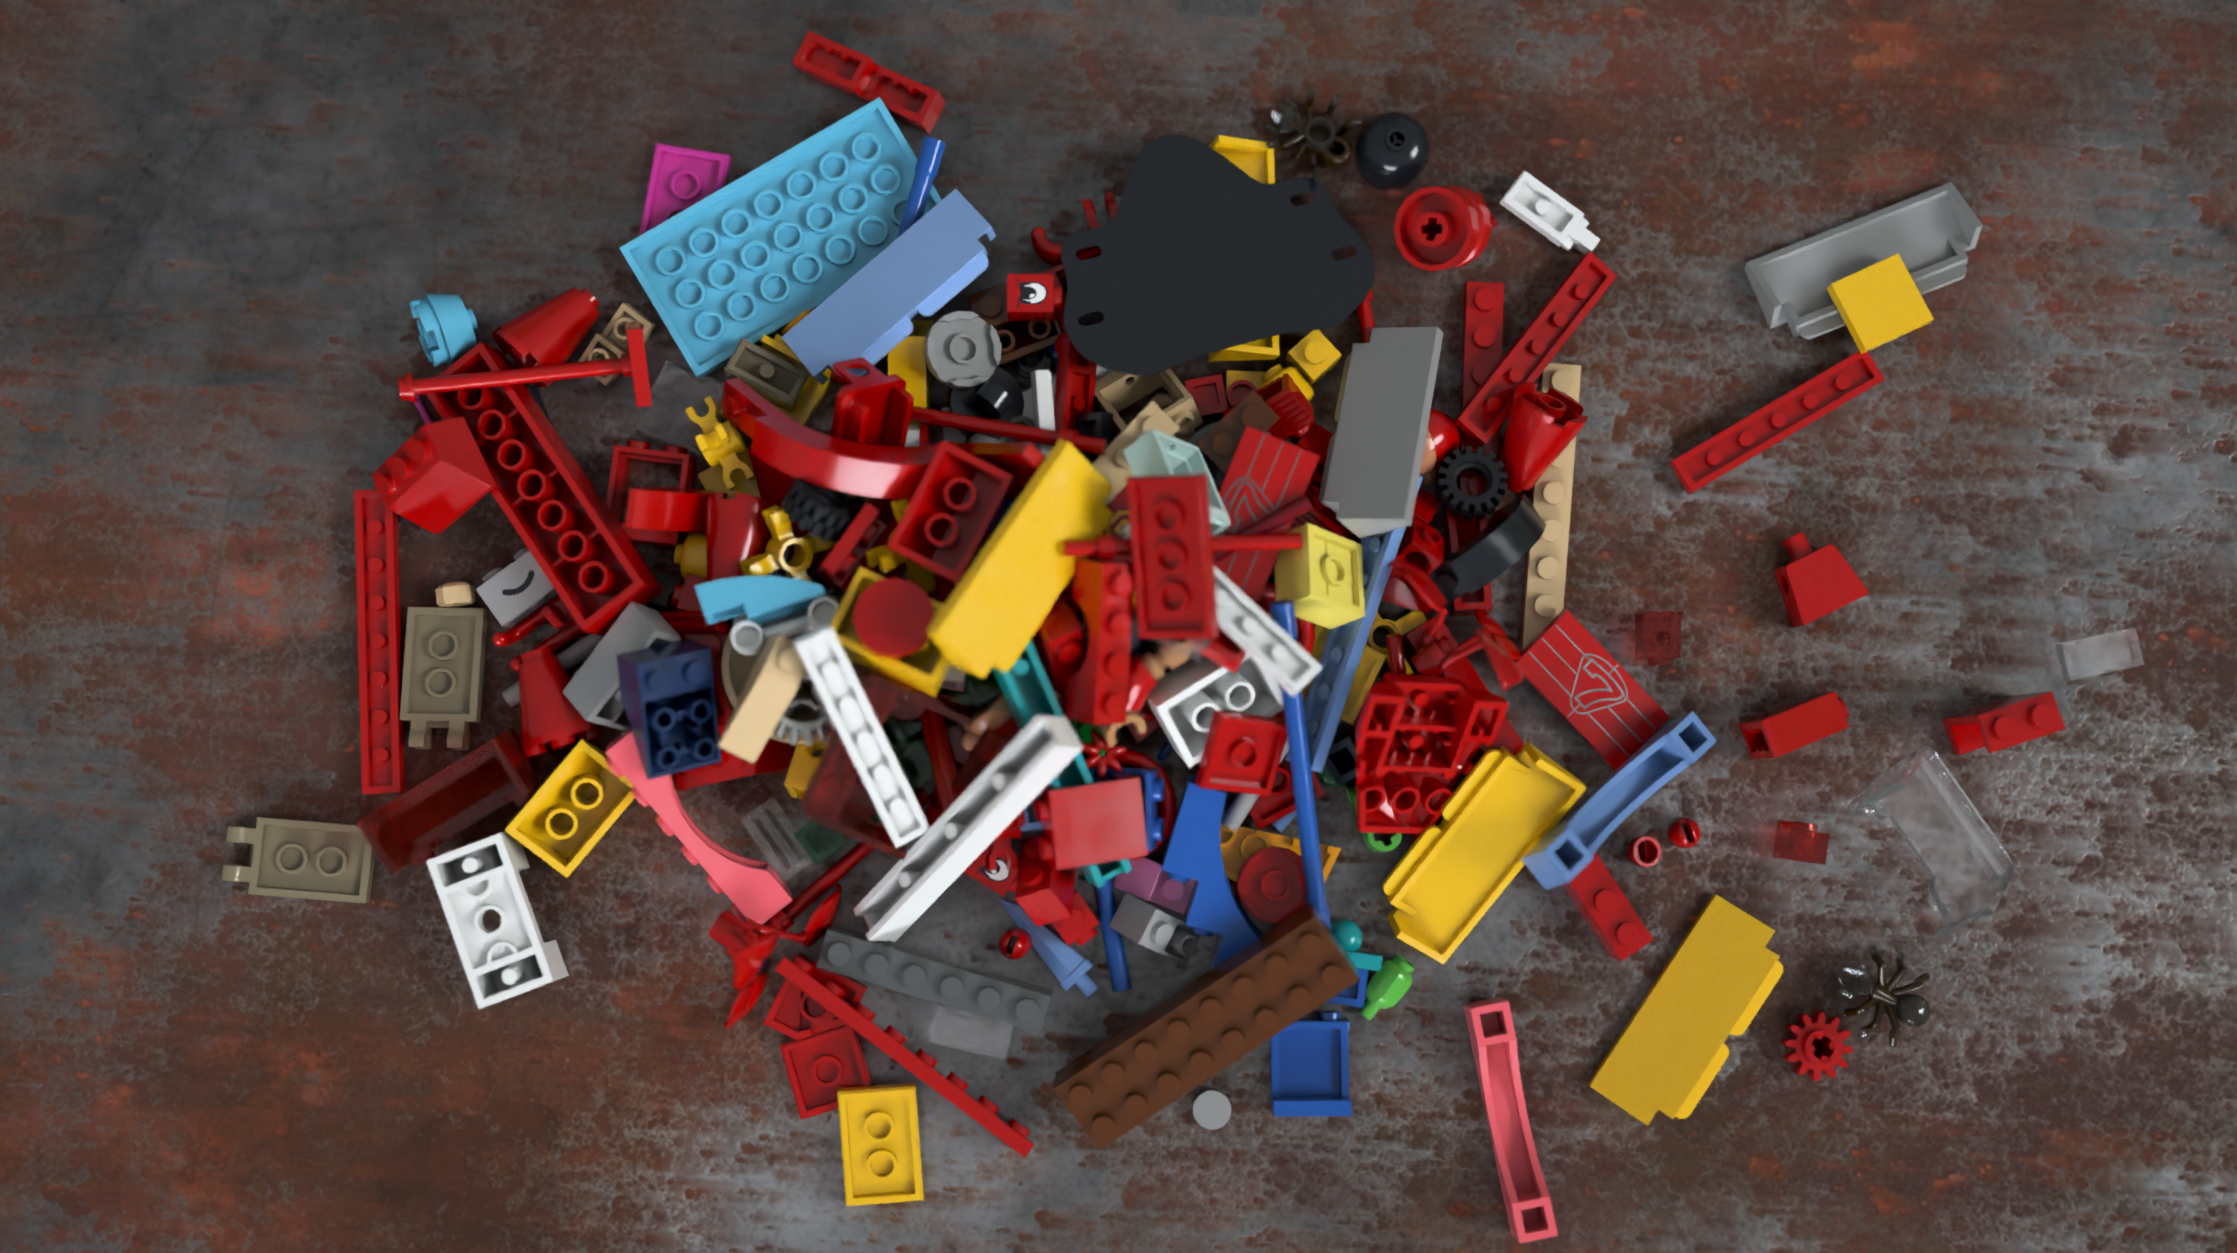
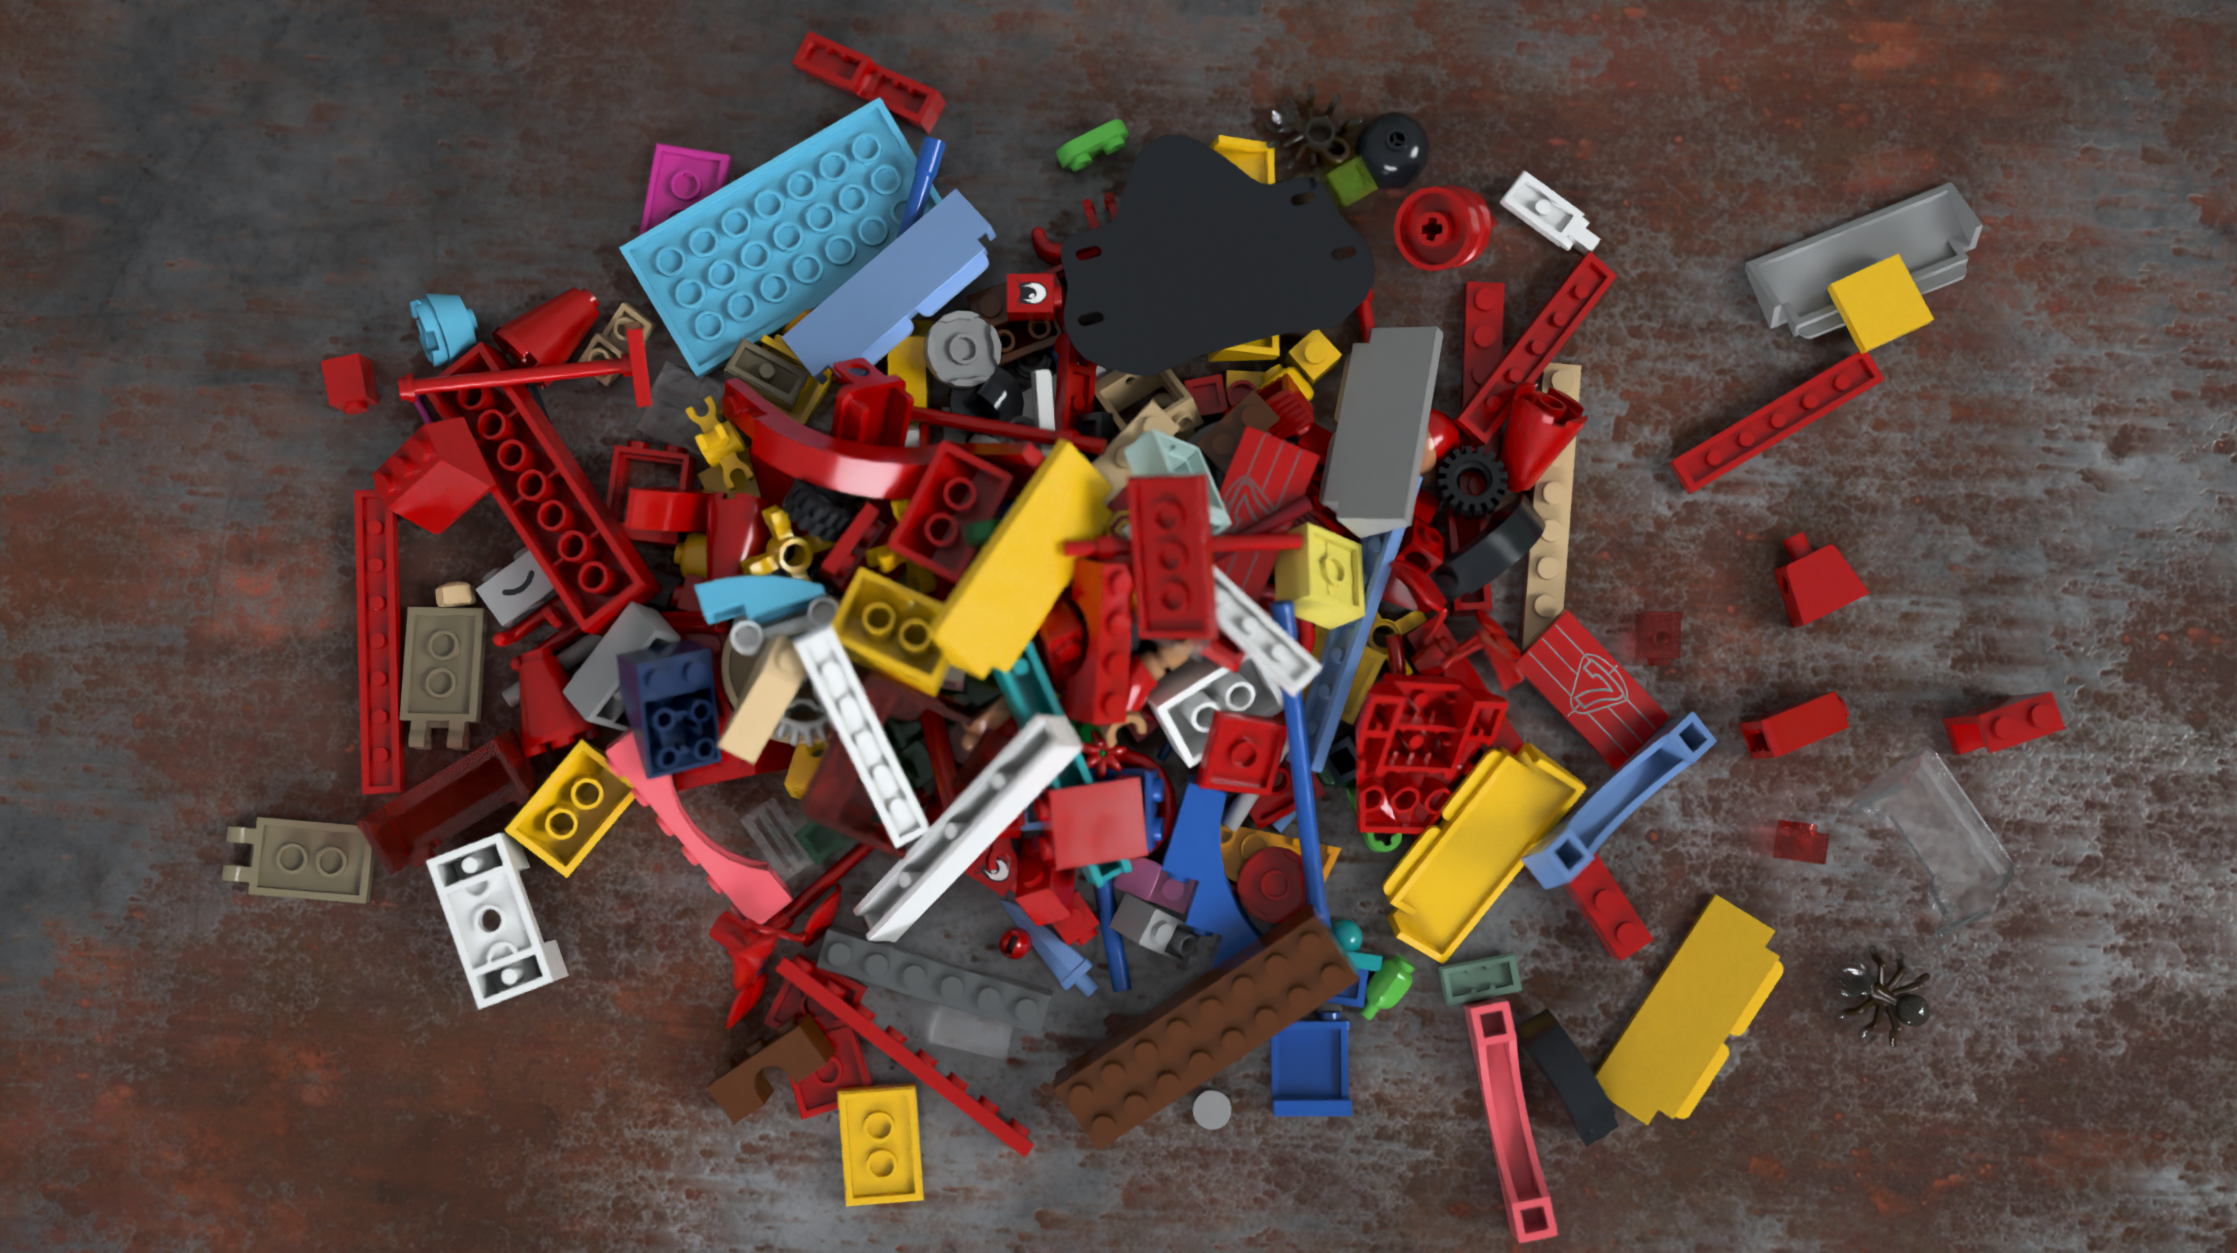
(350, 383): none -> red brick
(796, 1048): none -> reddish brown arch
(893, 618): red tile -> none
(980, 532): none -> dark green tile
(1105, 138): none -> bright green plate
(1351, 181): none -> clear neon green plate
(1479, 978): none -> sand green plate
(1568, 1076): none -> black arch
(1648, 848): red hinge -> none
(1677, 835): red hinge -> none
(1828, 1038): red gear -> none
(2099, 654): clear tile -> none

